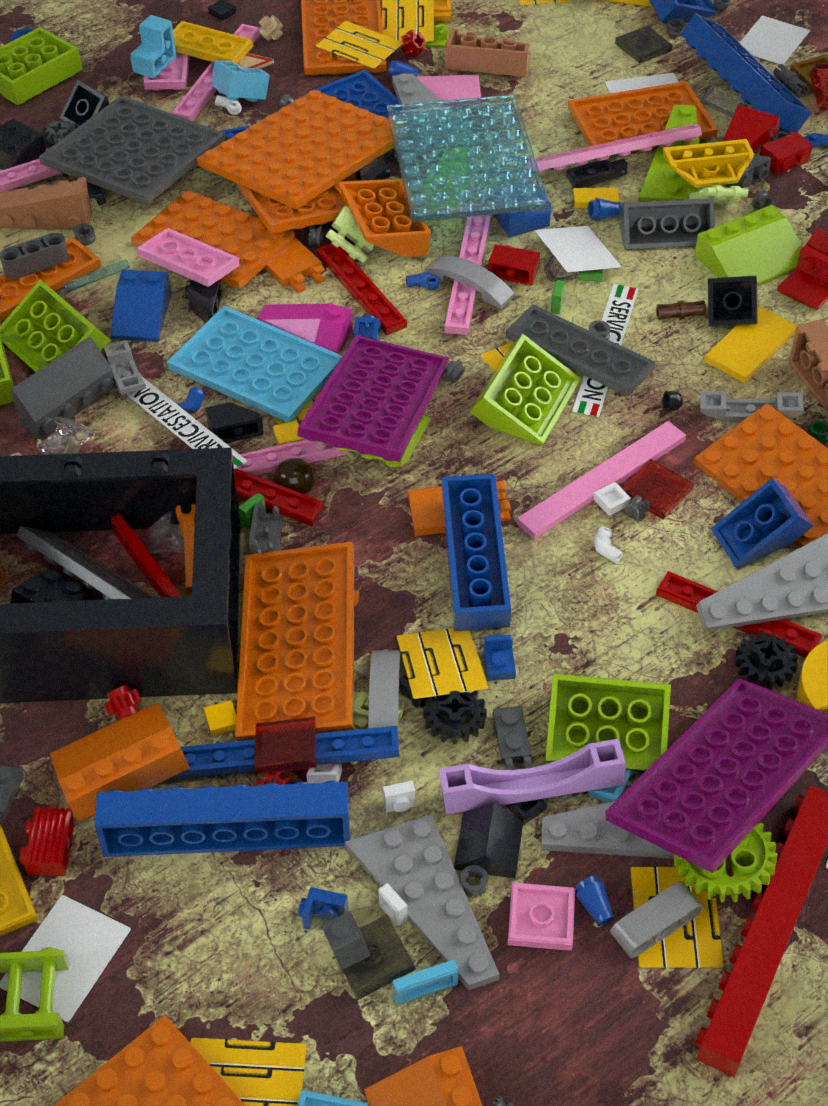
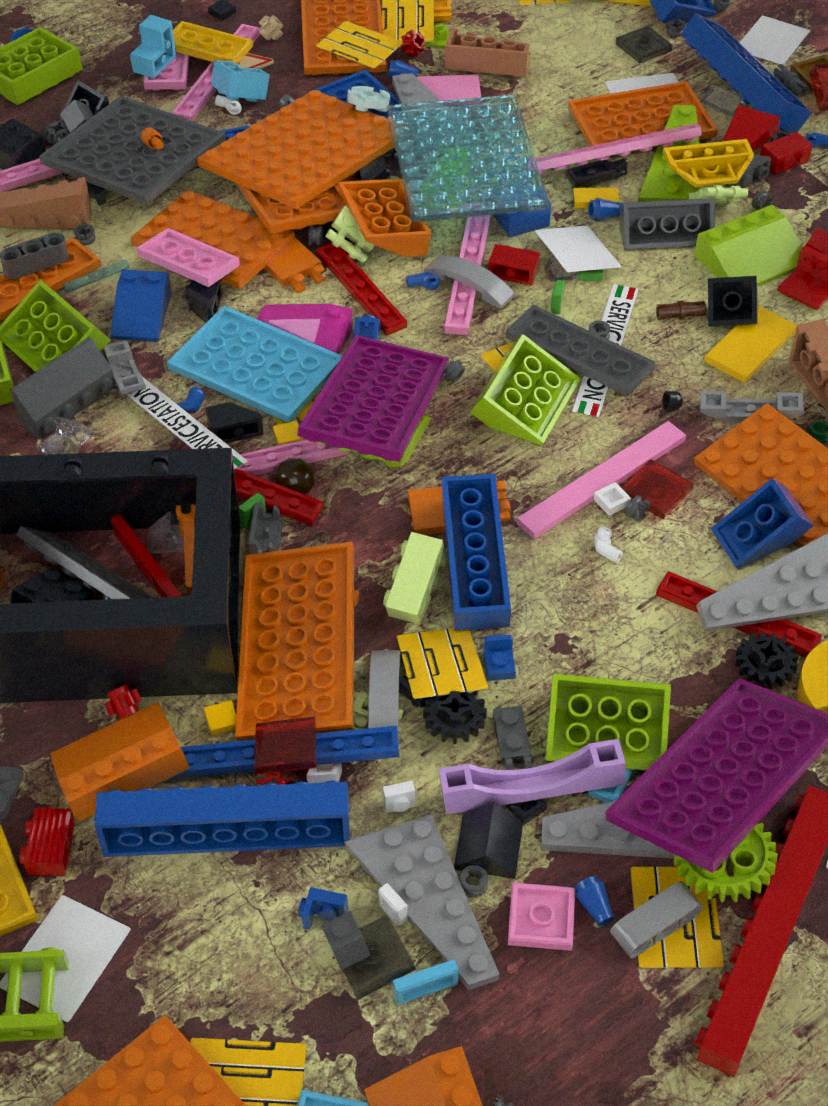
(76, 114): none -> dark grey brick
(152, 138): none -> orange cylinder
(366, 98): none -> light aqua plate
(415, 577): none -> yellowish green wedge

